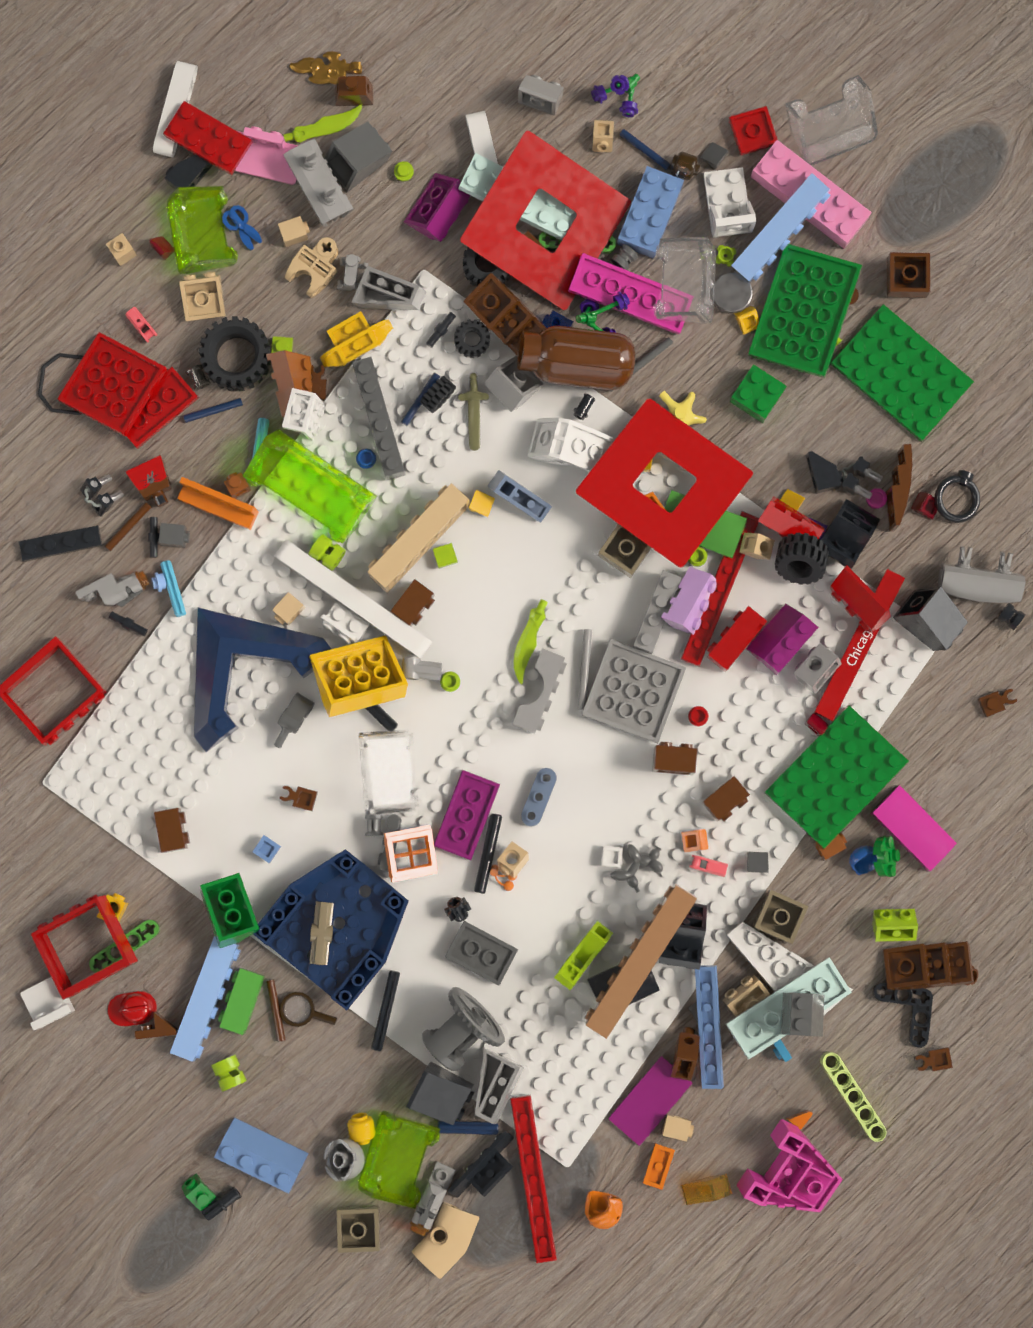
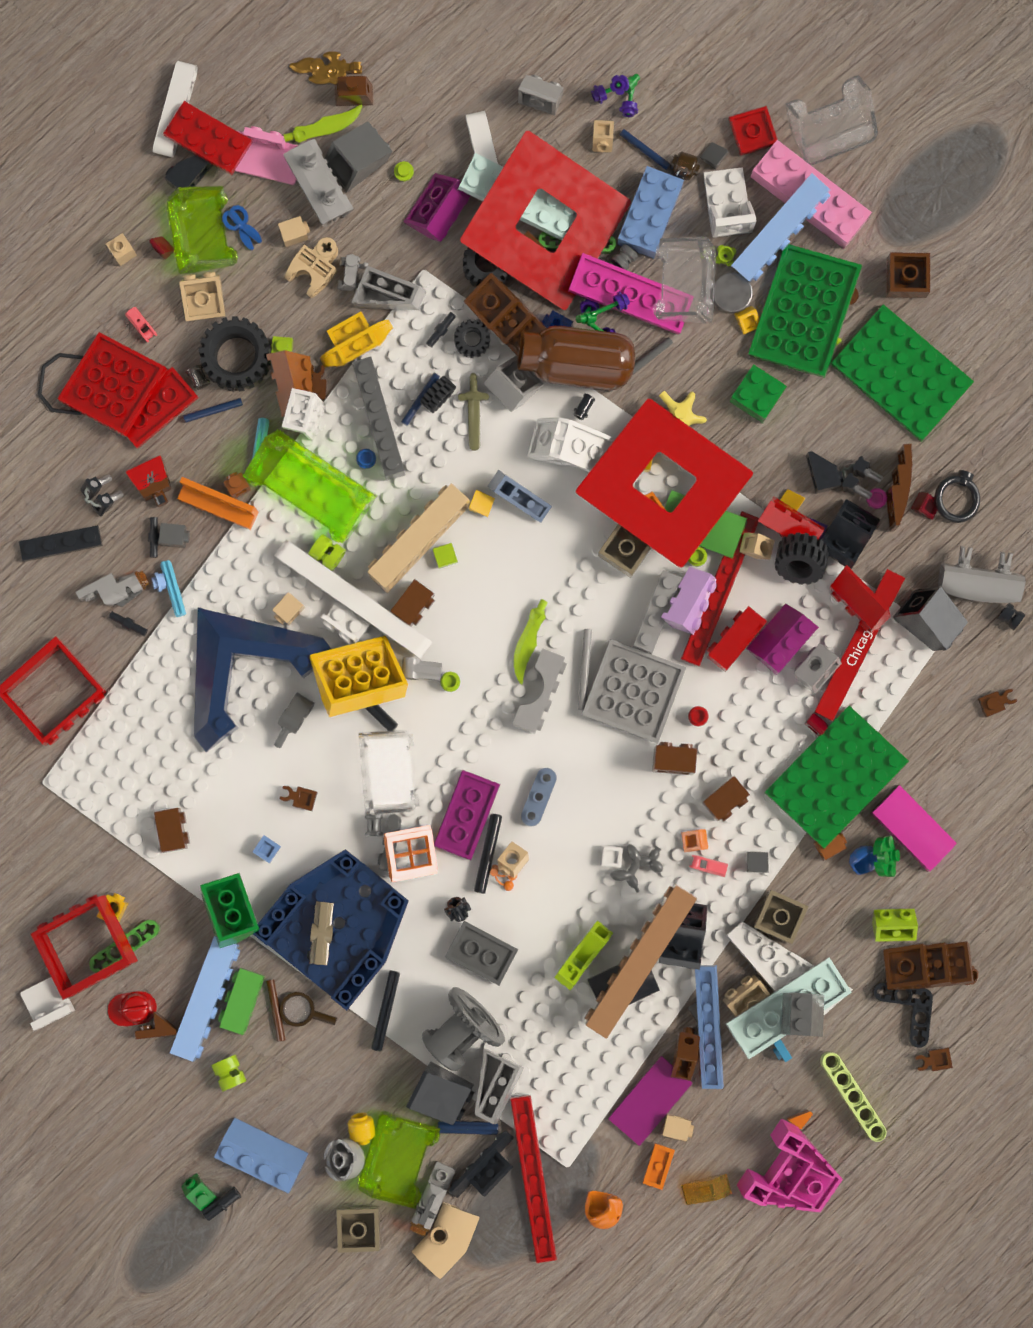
(128, 526): reddish brown bar -> none

